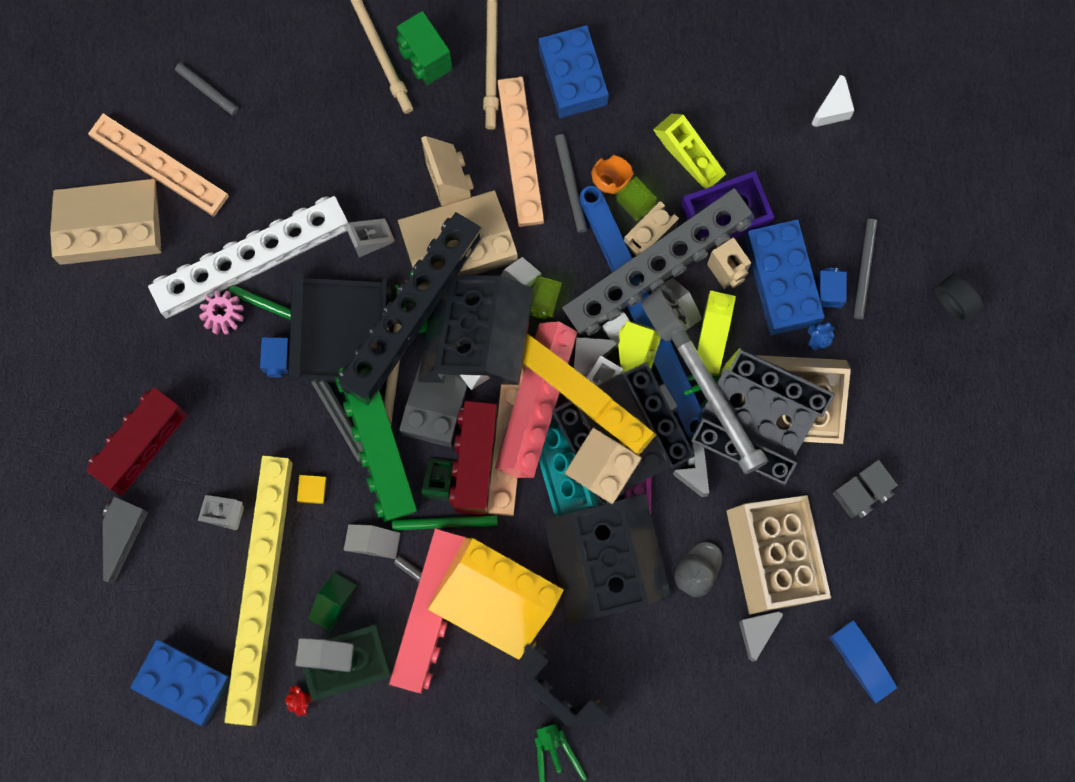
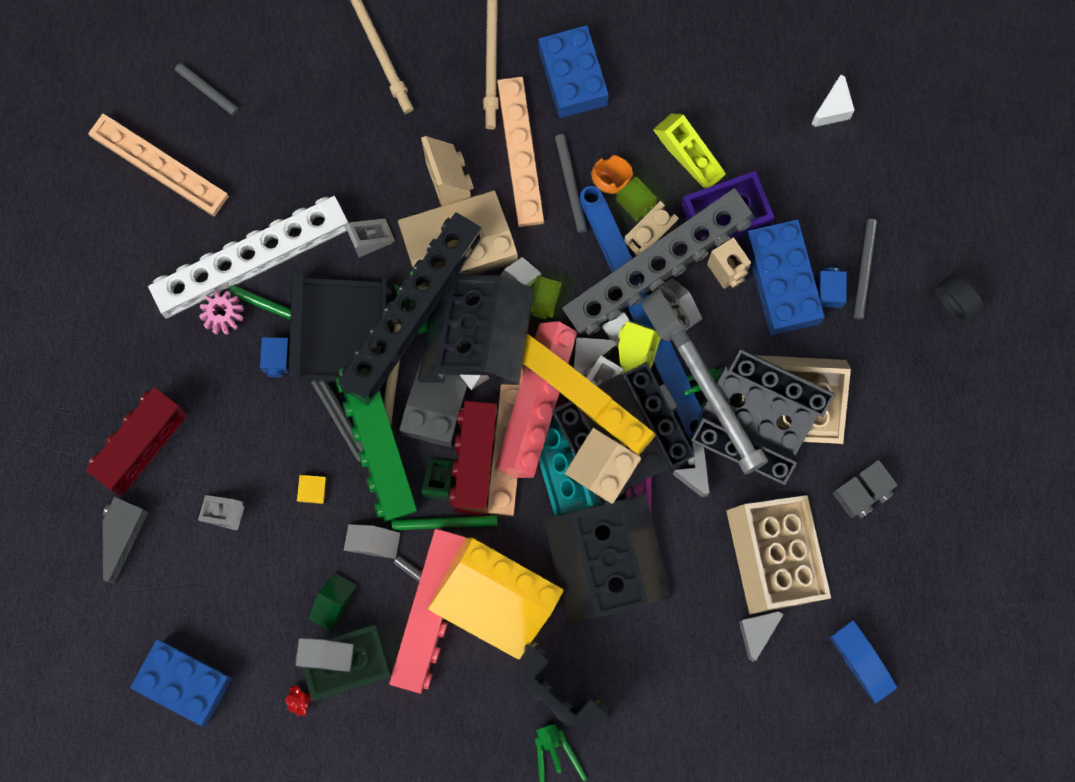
(105, 222): tan slope -> none
(259, 591): light yellow brick -> none
(424, 48): green brick -> none
(699, 569): dark grey piece -> none
(715, 330): neon yellow slope -> none
(821, 336): blue plant -> none

